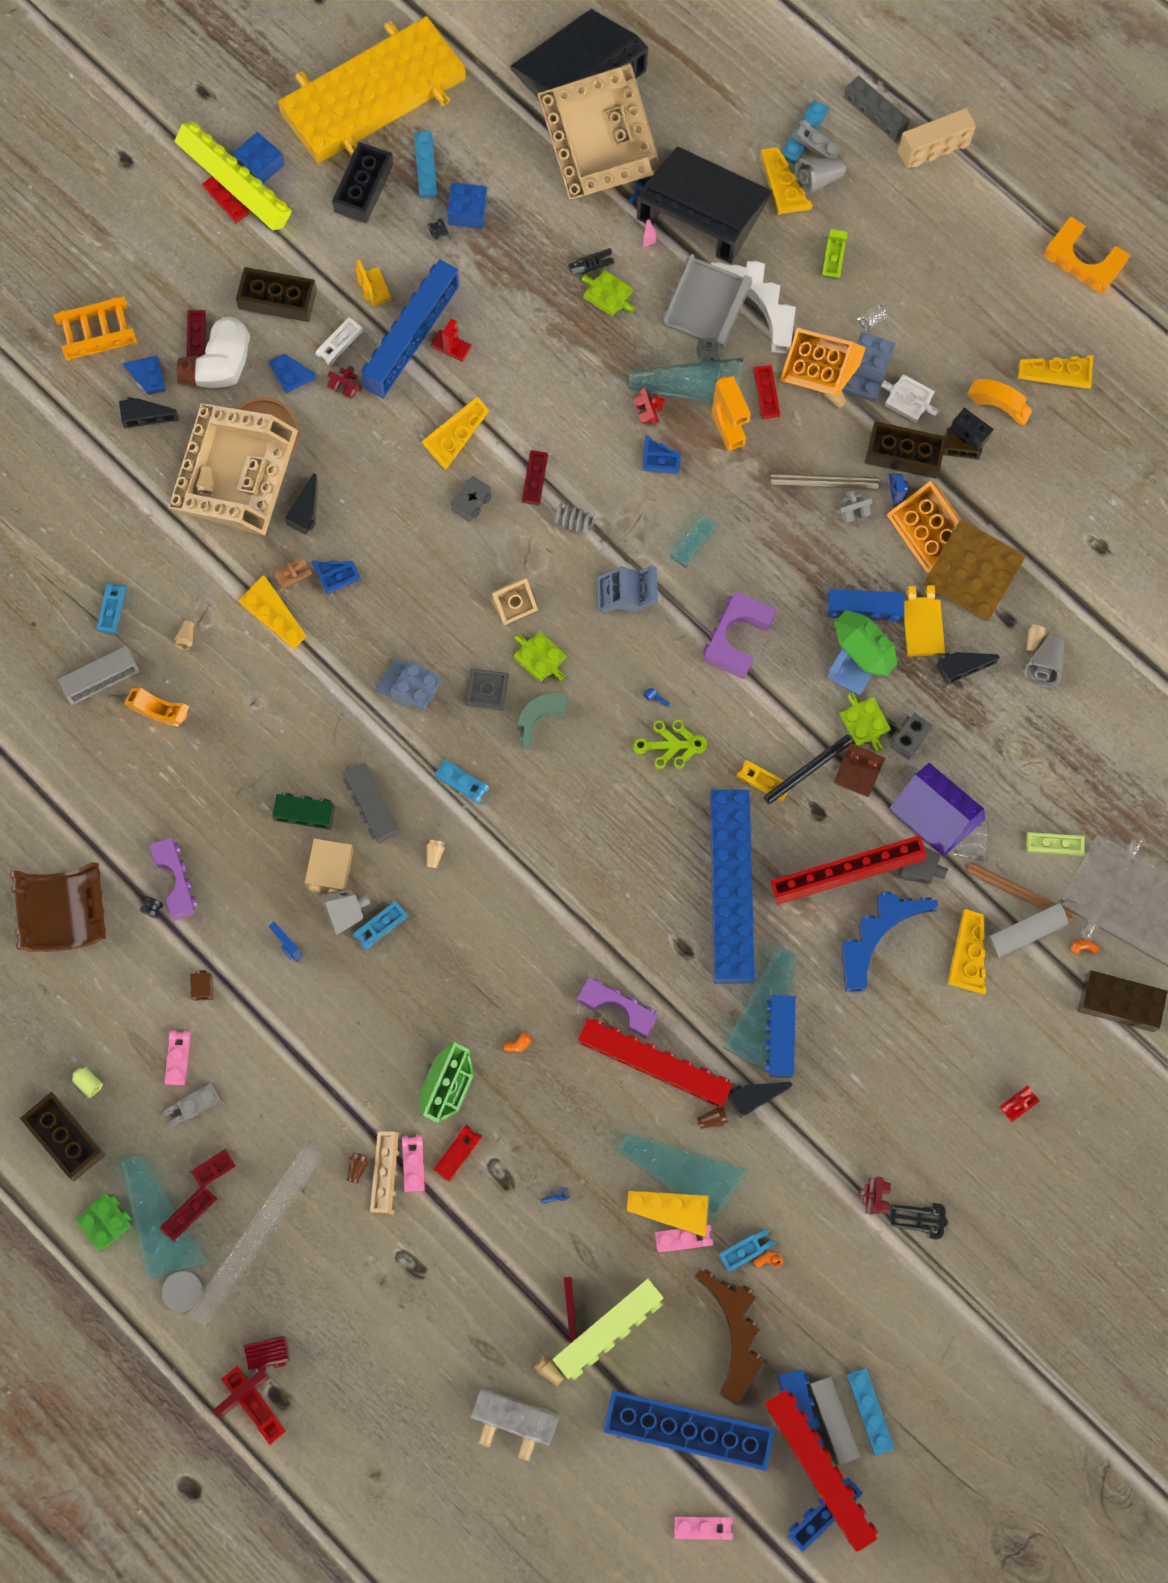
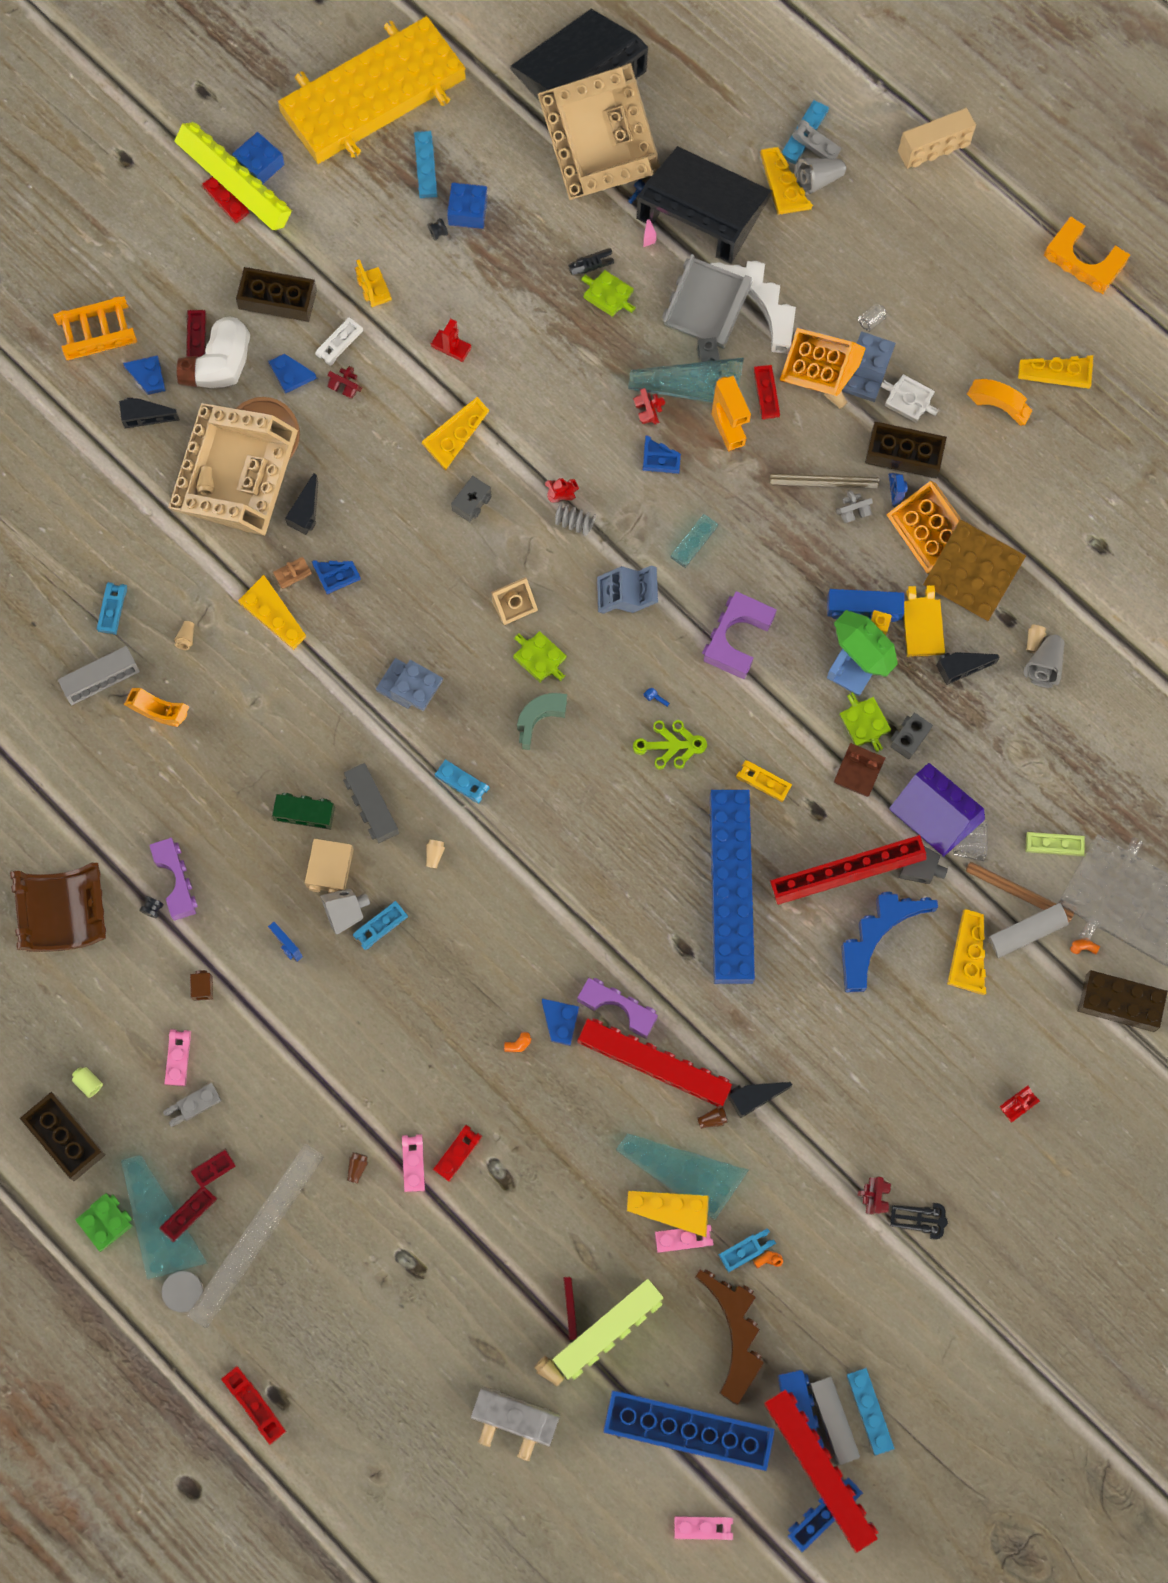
(241, 1394): dark red tile -> none
(267, 1353): dark red brick -> none
(362, 182): black brick -> none
(384, 1172): tan hinge -> none
(411, 328): blue brick -> none
(446, 1083): bright green wedge -> none
(487, 689): dark grey tile -> none
(535, 477): dark red tile -> none
(556, 1196): blue hand -> none
(560, 1020): none -> blue wing
(561, 490): none -> red hips
(750, 1033): clear light blue wing -> none
(781, 1036): blue brick -> none
(808, 769): black axle -> none
(834, 253): lime bracket -> none
(876, 108): dark grey brick -> none
(881, 620): none -> yellow bracket
(956, 448): dark brown brick -> none
(971, 429): black brick -> none

